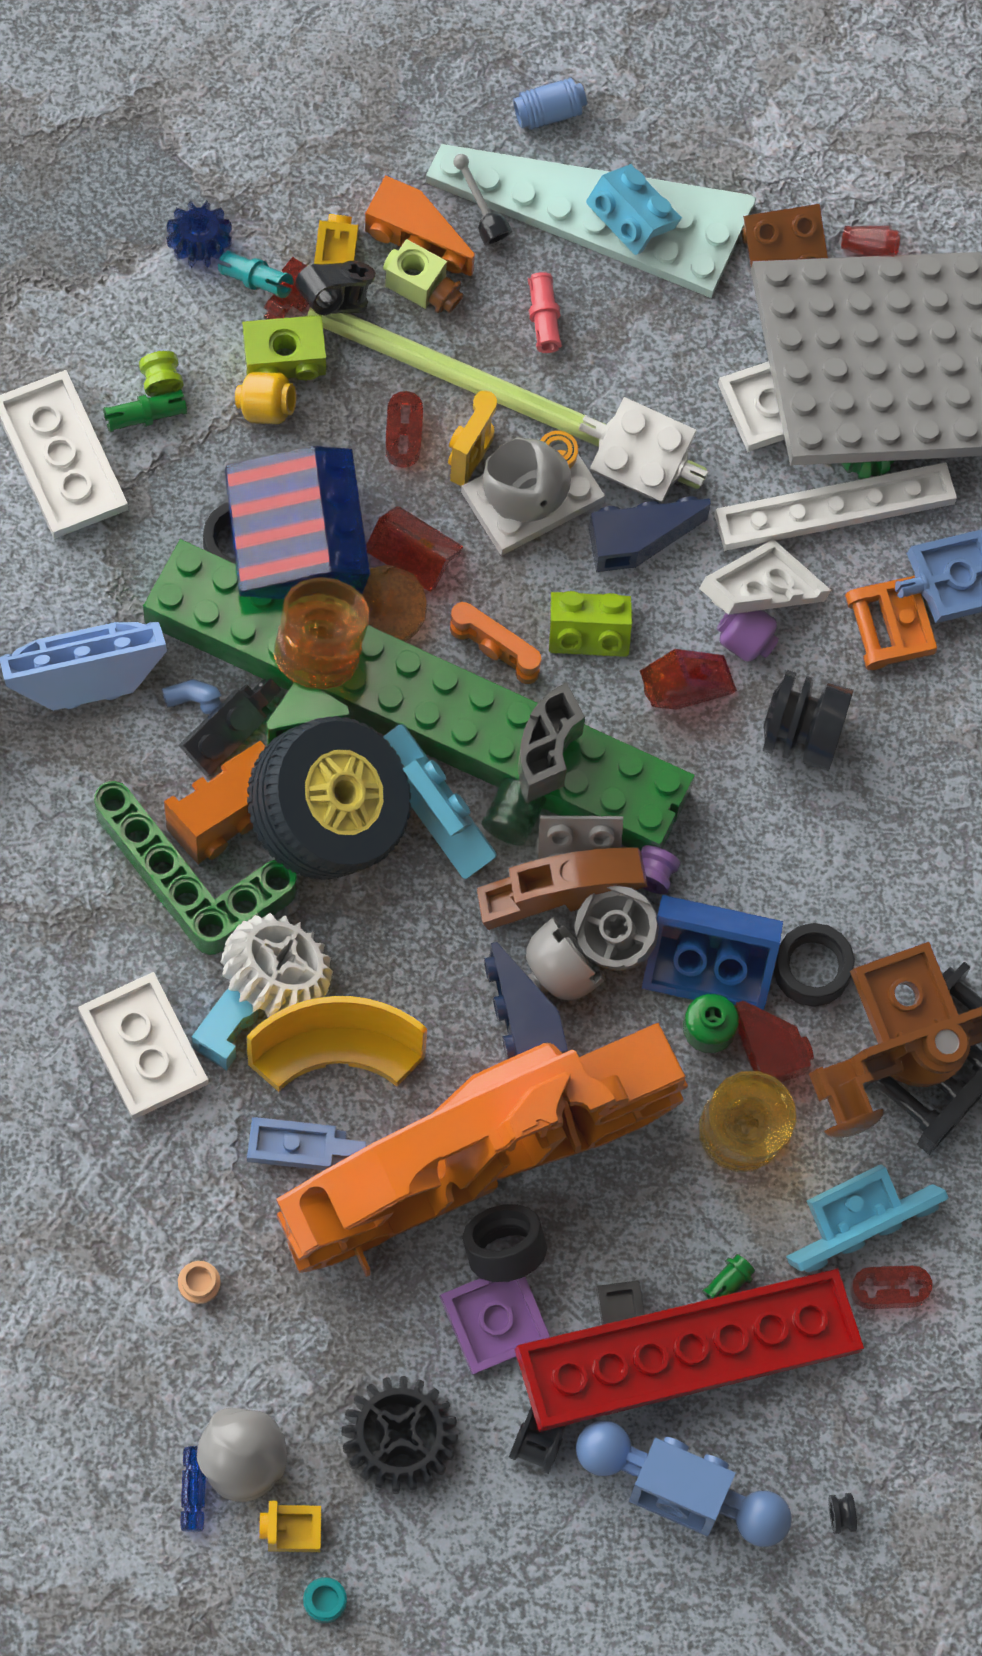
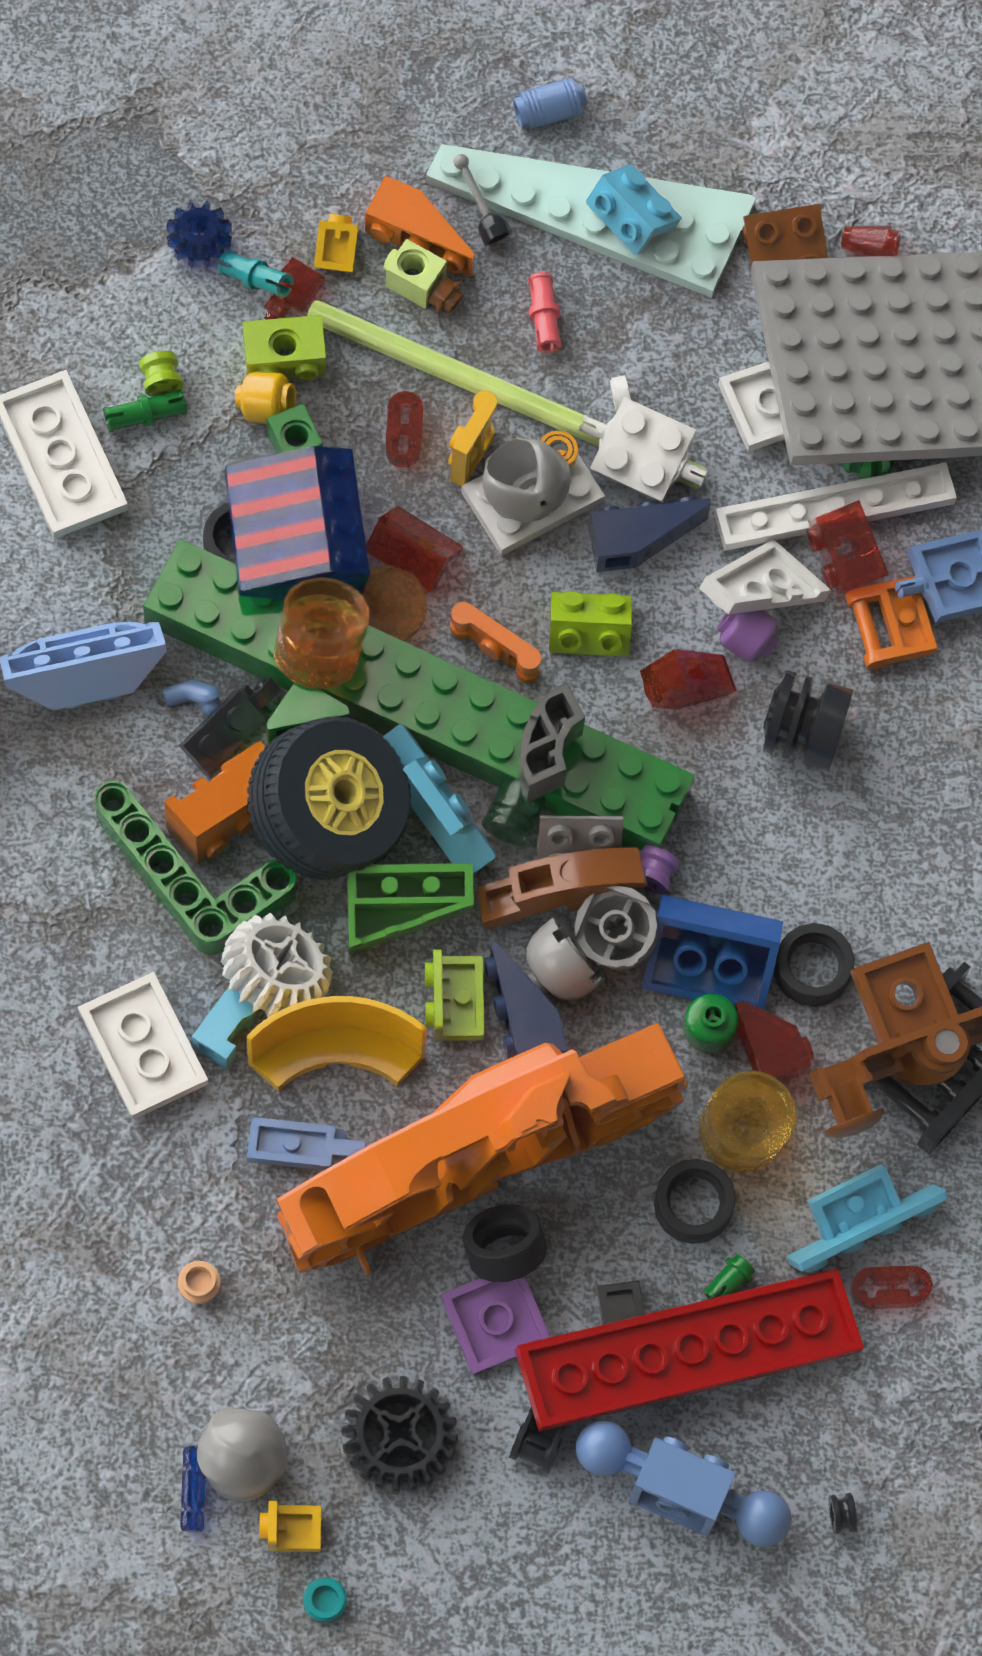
(291, 425): none -> green brick
(336, 287): black piece -> none
(404, 899): none -> bright green wedge
(457, 997): none -> lime bracket
(619, 390): none -> white tile
(703, 1170): none -> black tyre
(860, 564): none -> clear red brick

